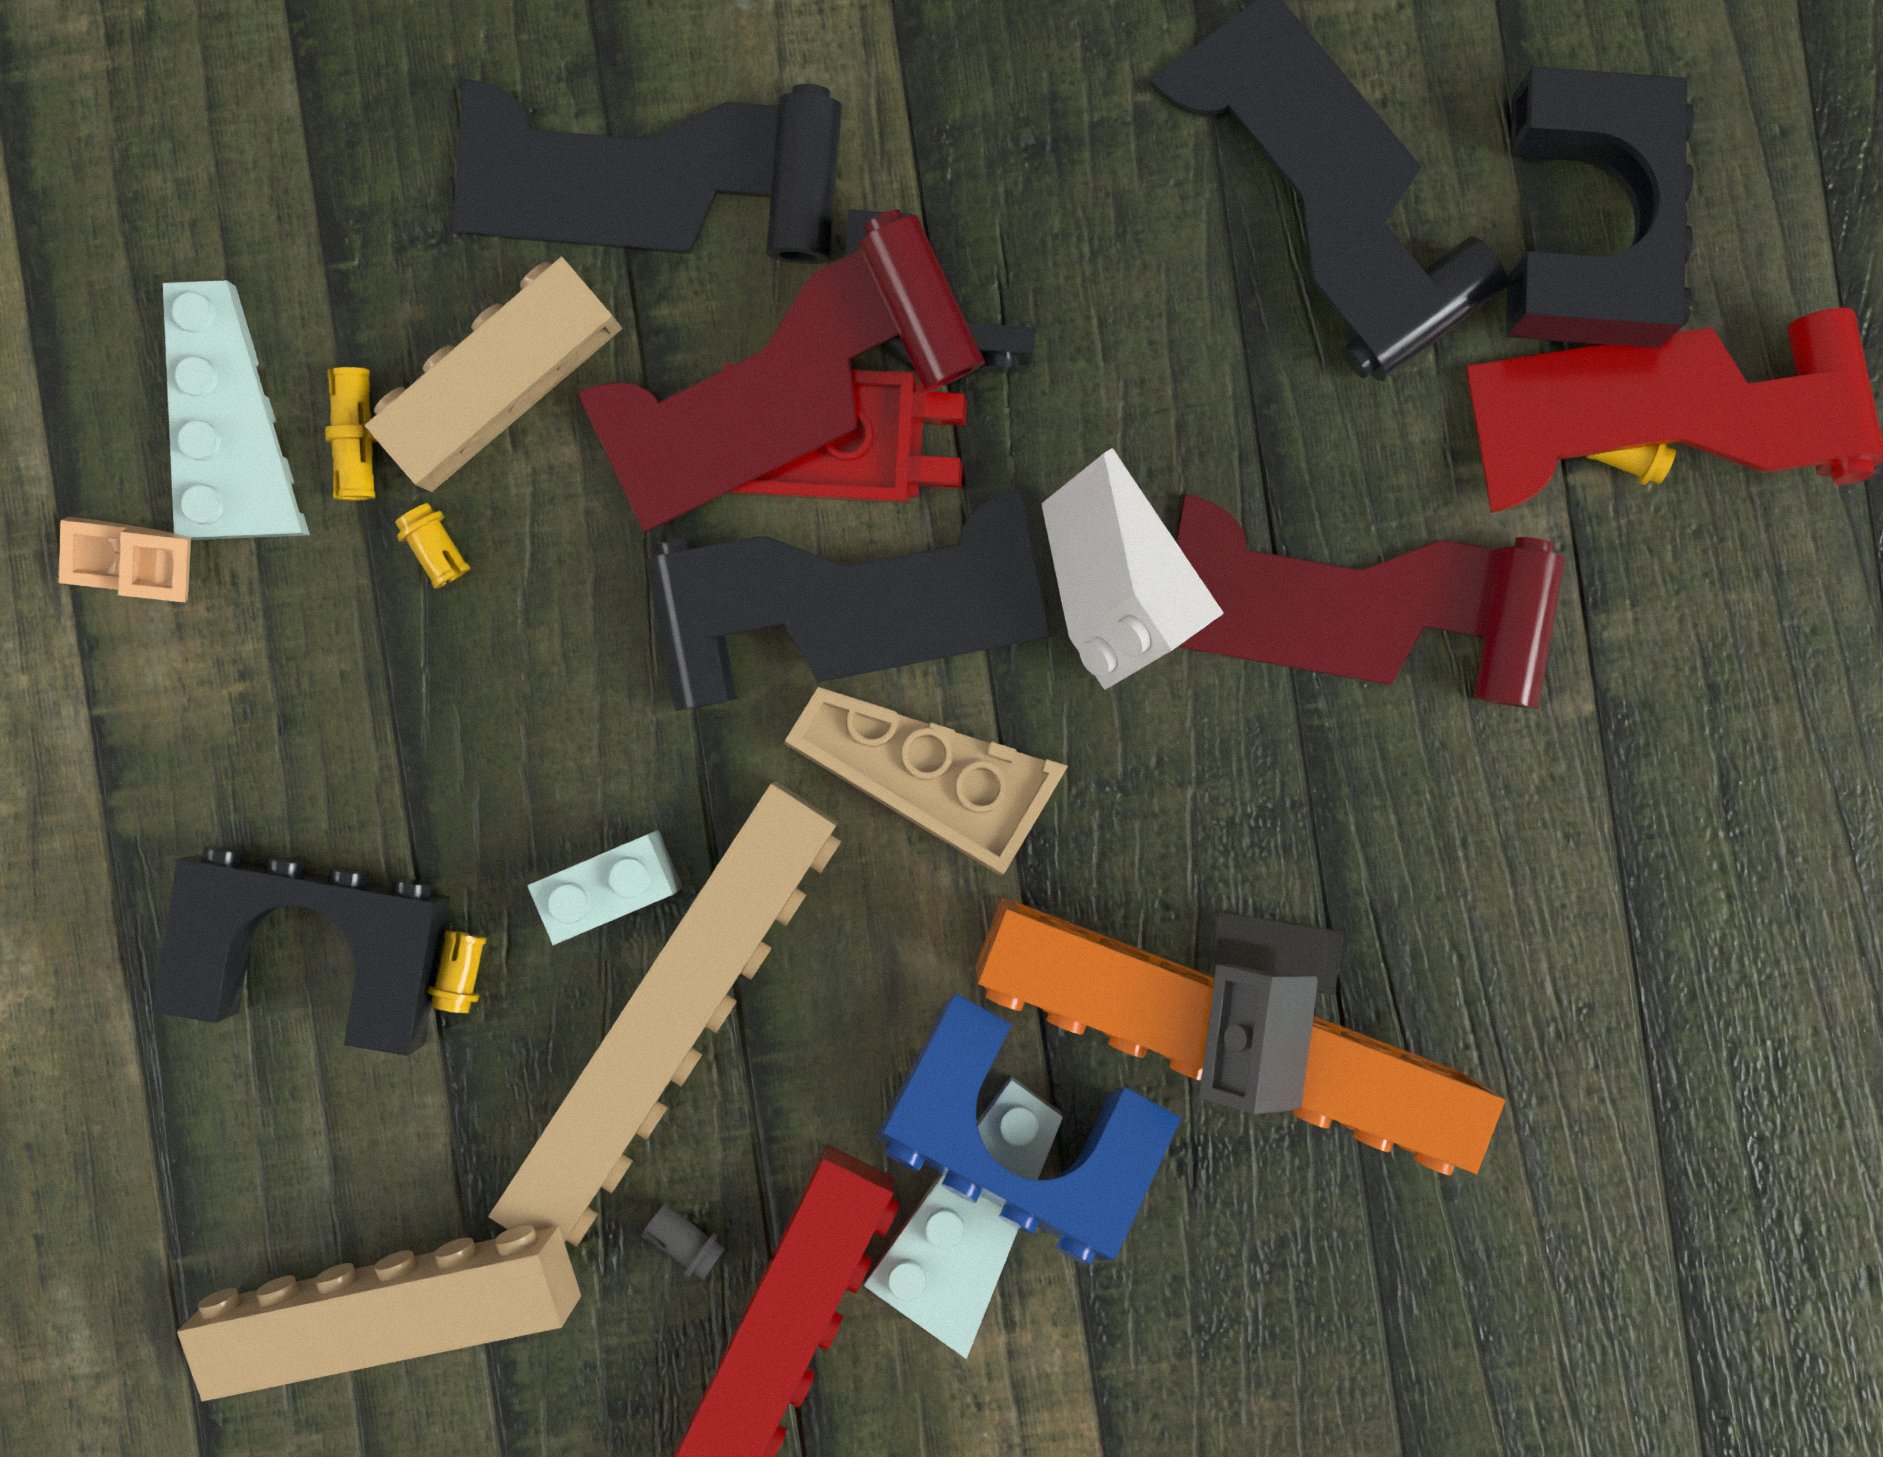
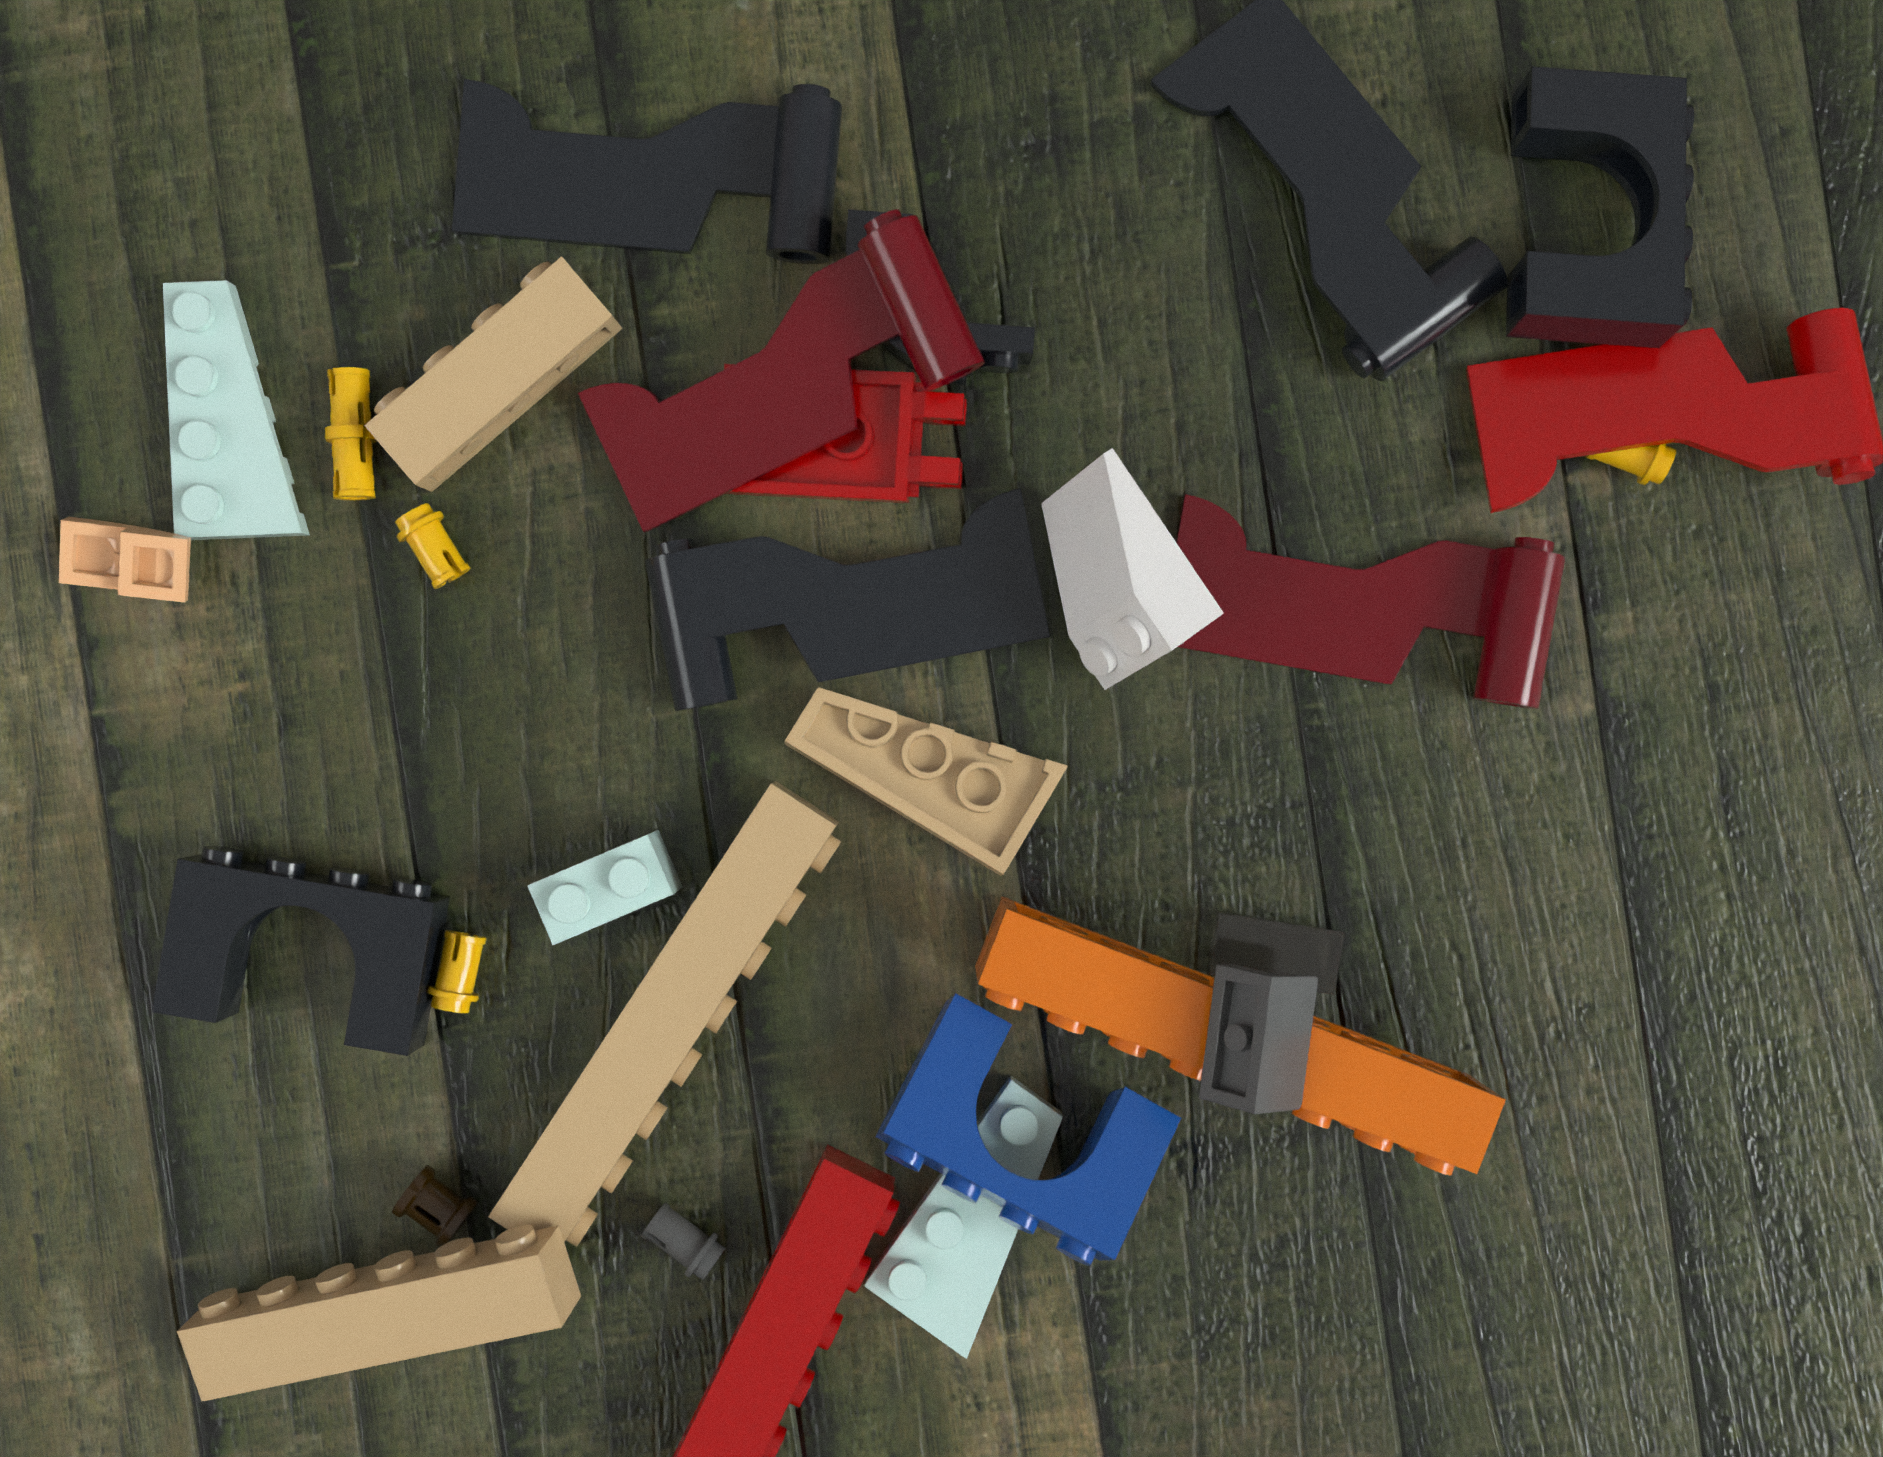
(434, 1206): none -> dark brown bush

